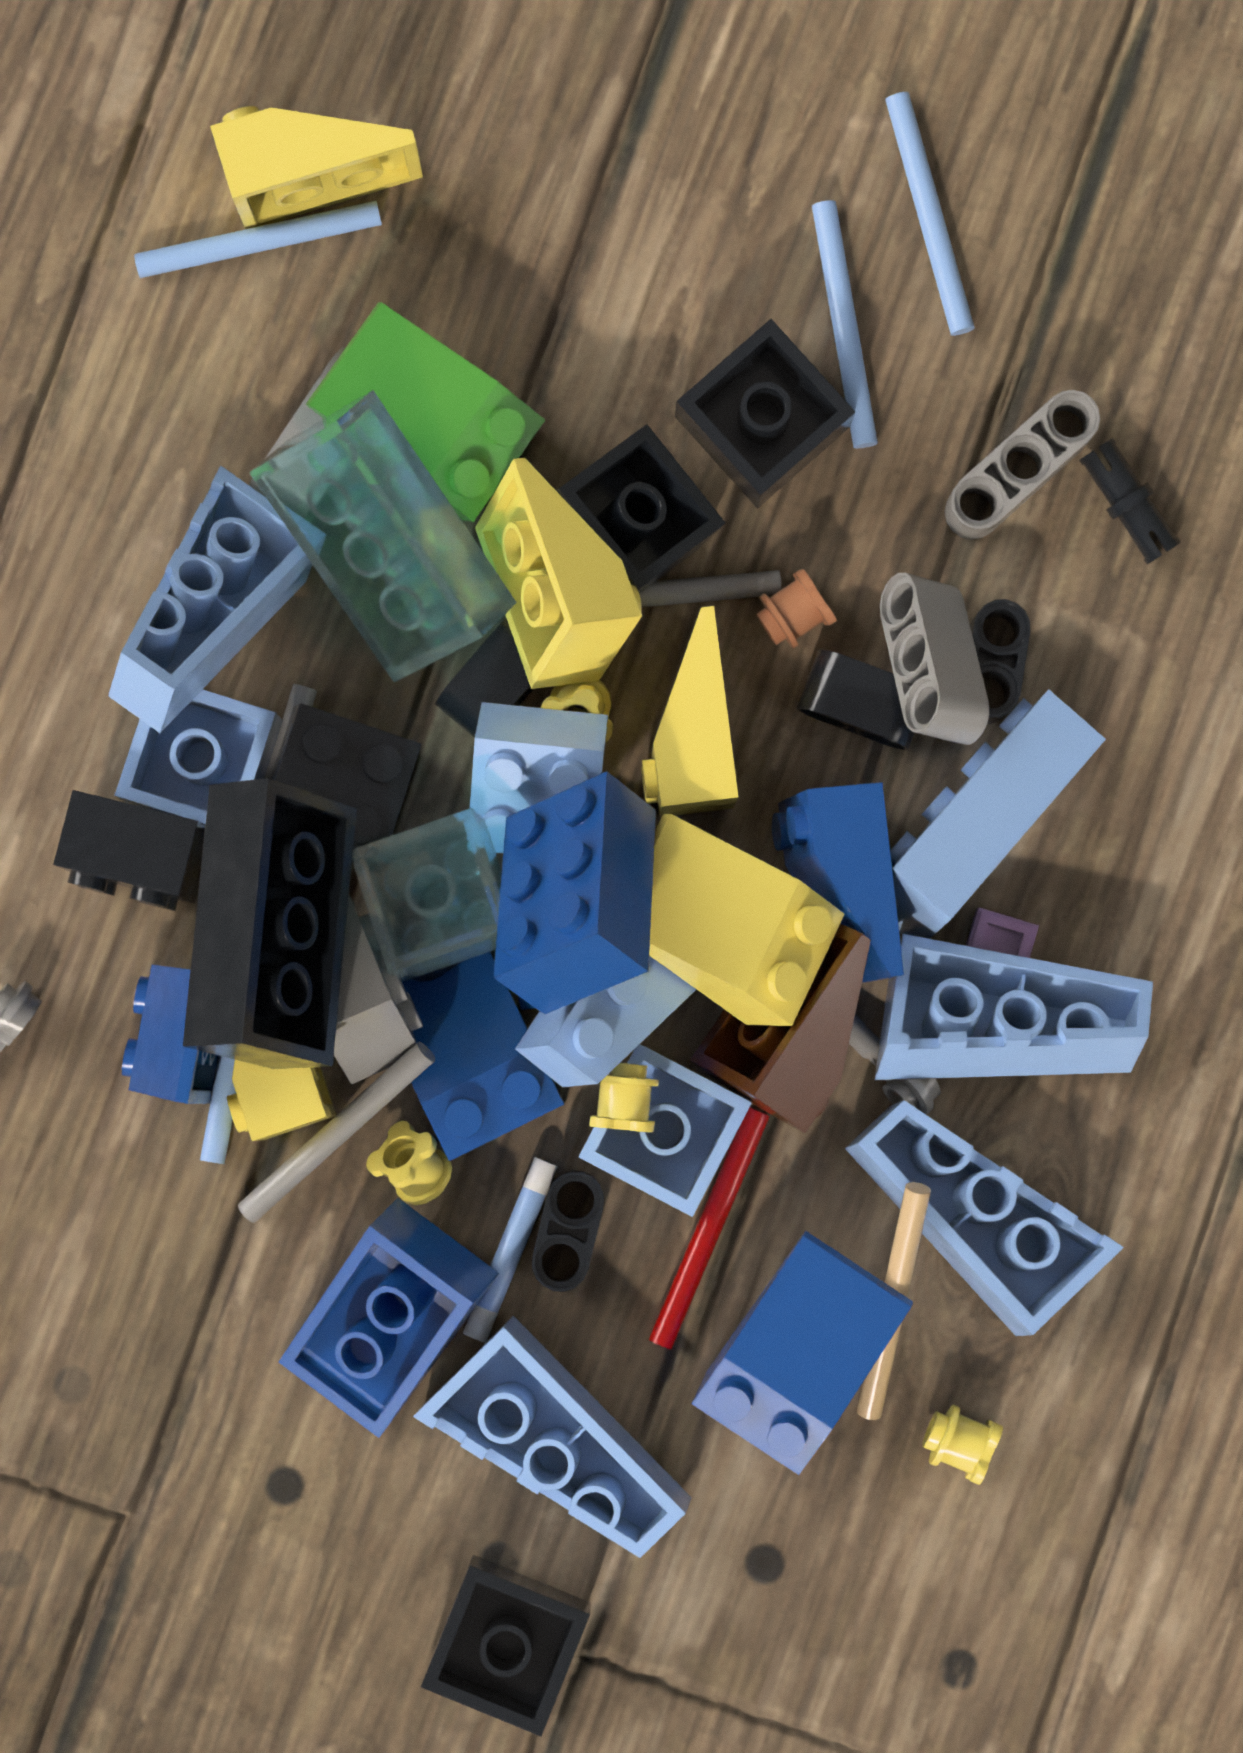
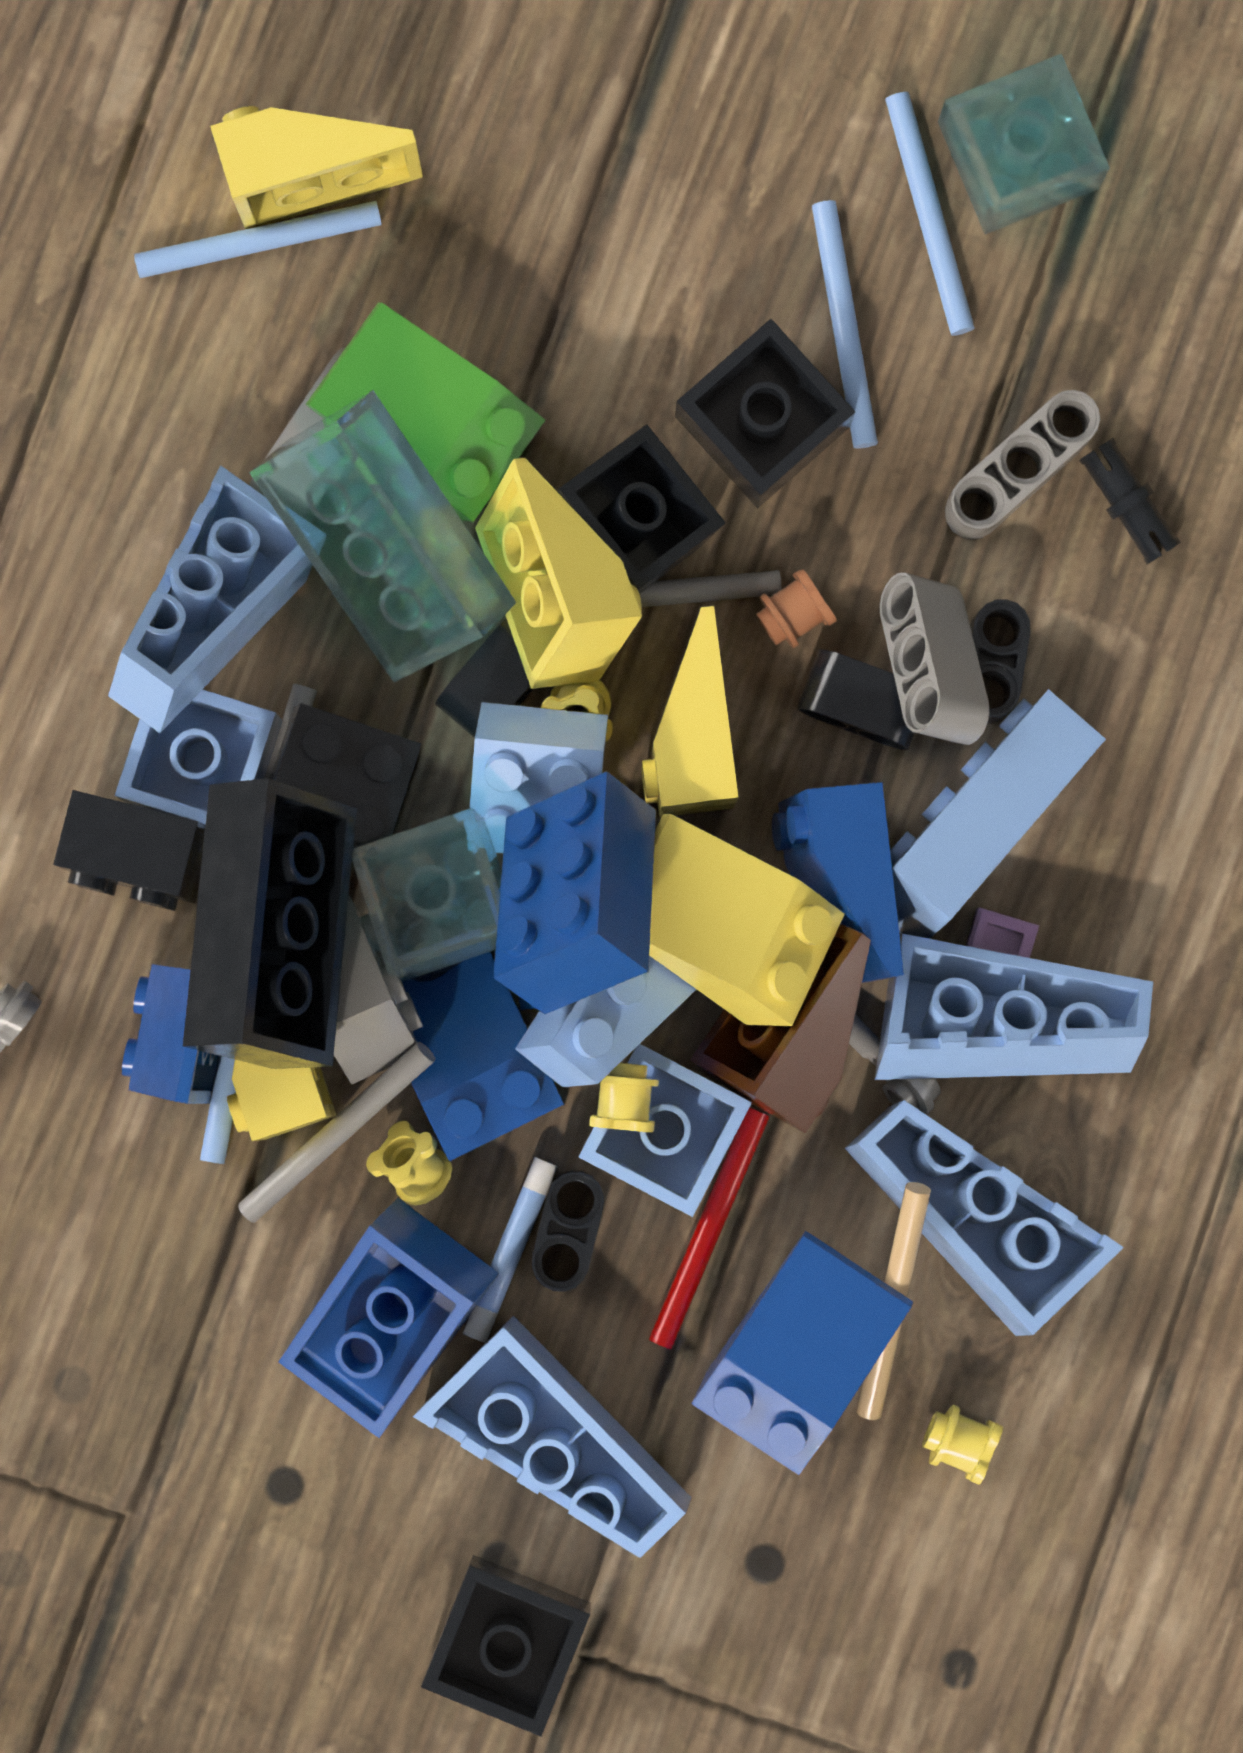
(1023, 143): none -> clear light blue brick

